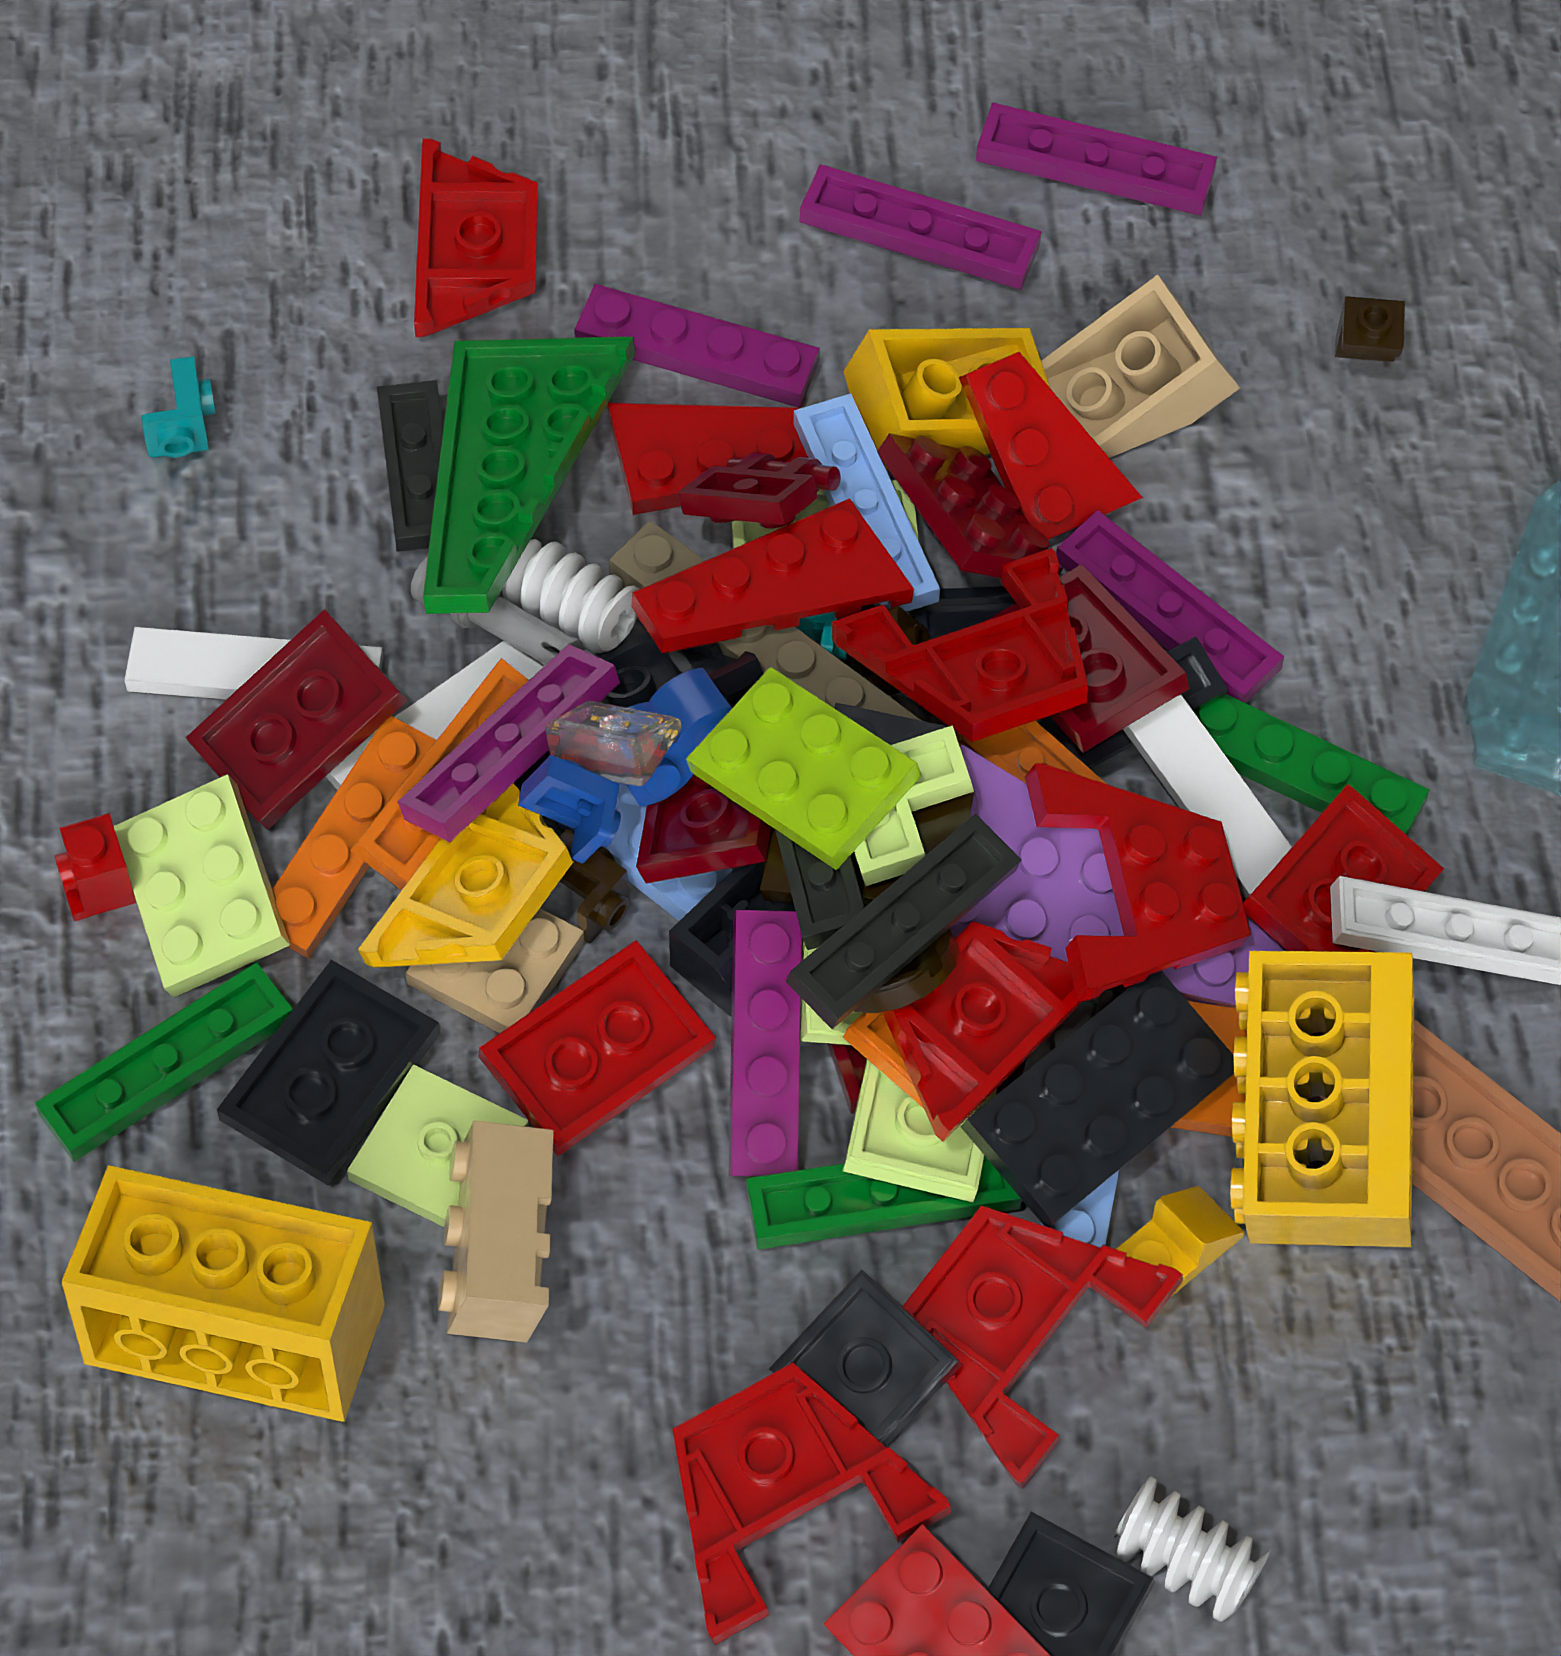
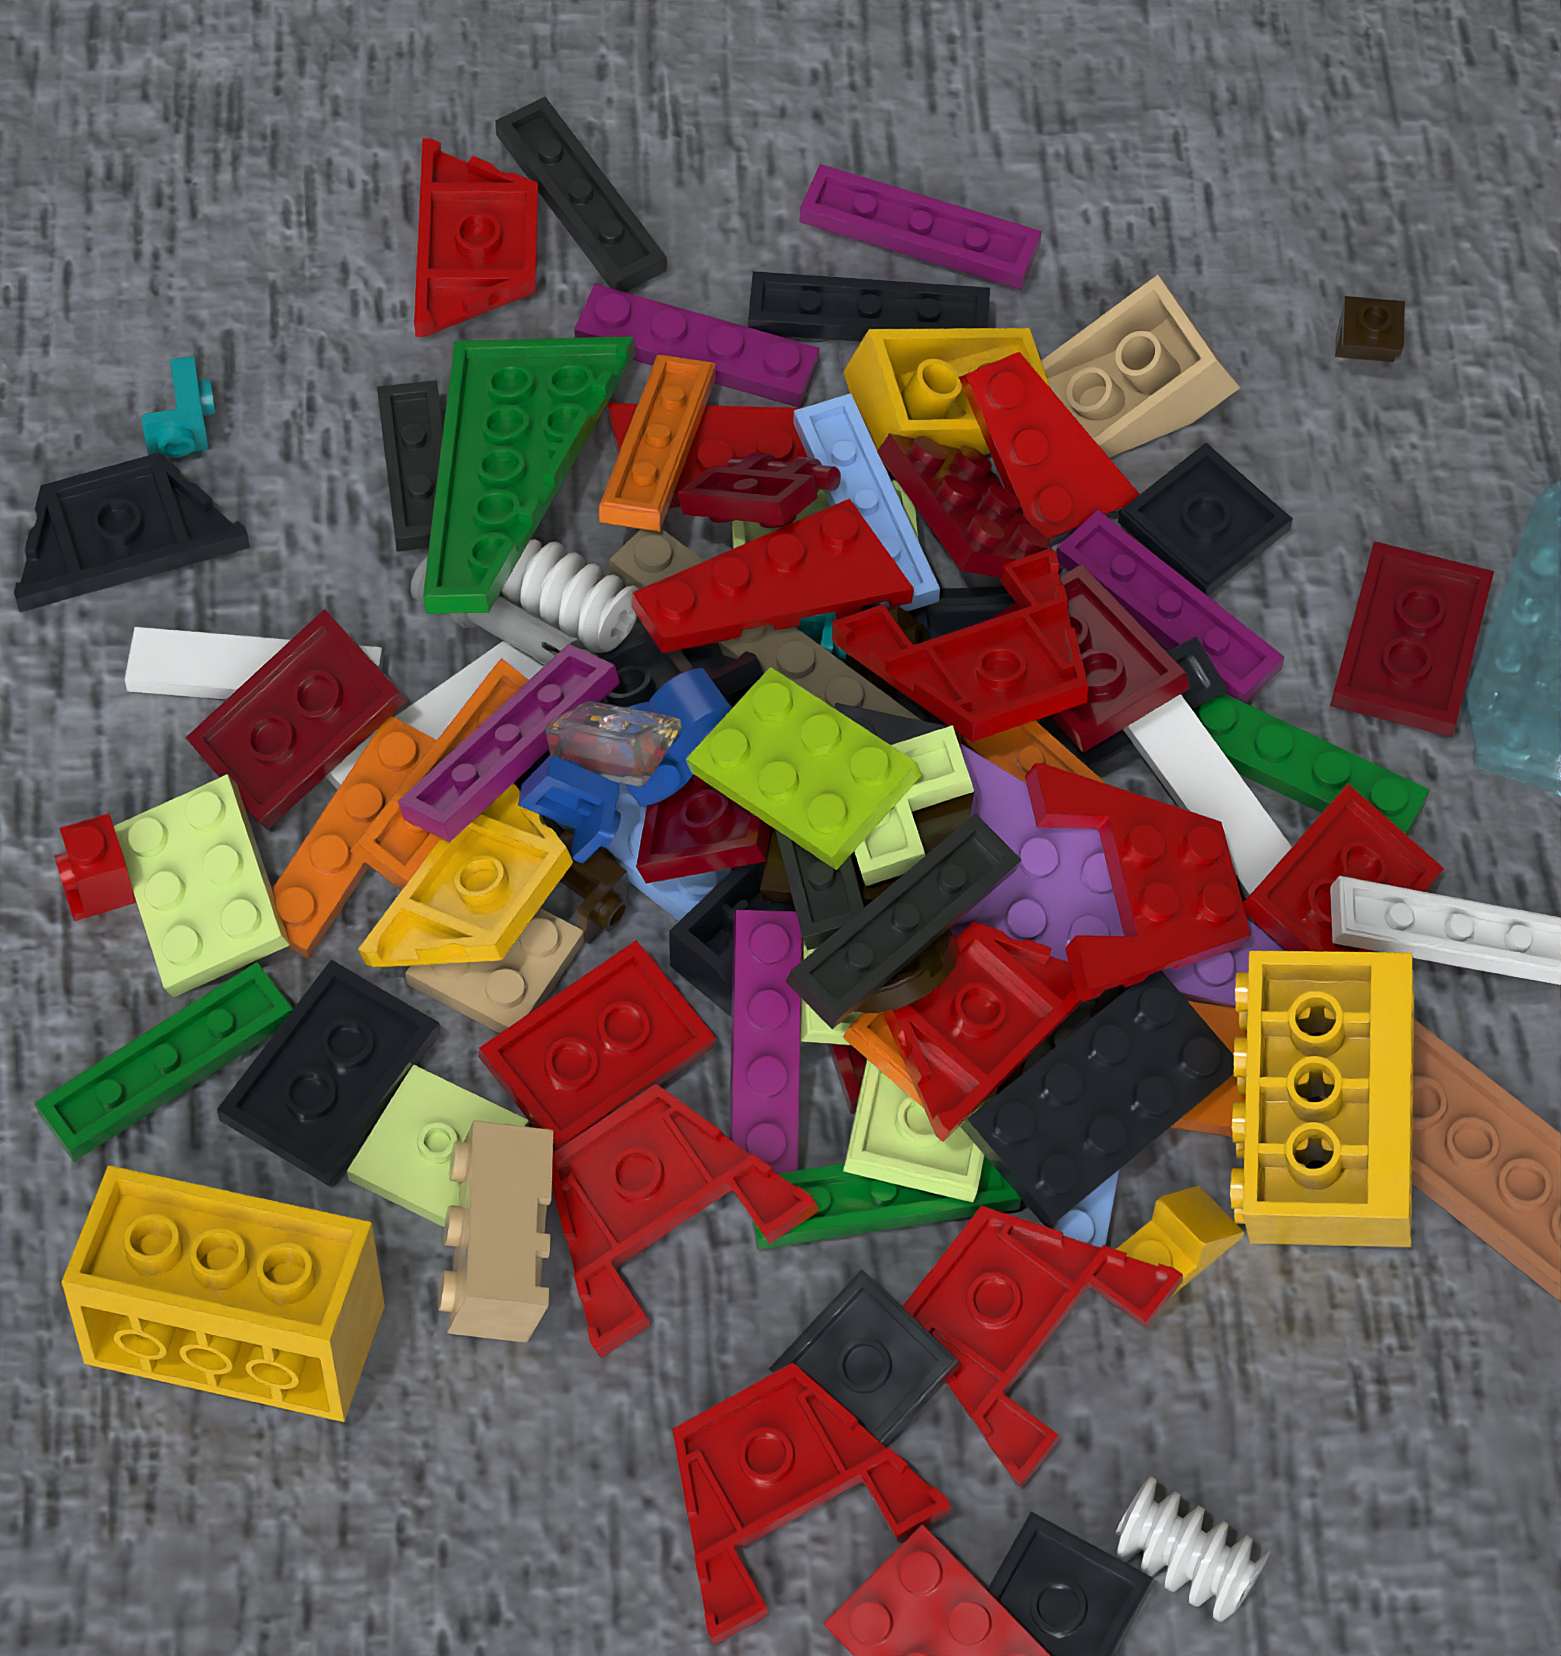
(119, 529): none -> black wing
(581, 196): none -> pearl dark grey plate
(641, 1179): none -> red wing
(657, 443): none -> orange tile
(851, 306): none -> black plate
(1096, 158): magenta plate -> none
(1205, 519): none -> black plate
(1412, 639): none -> dark red plate

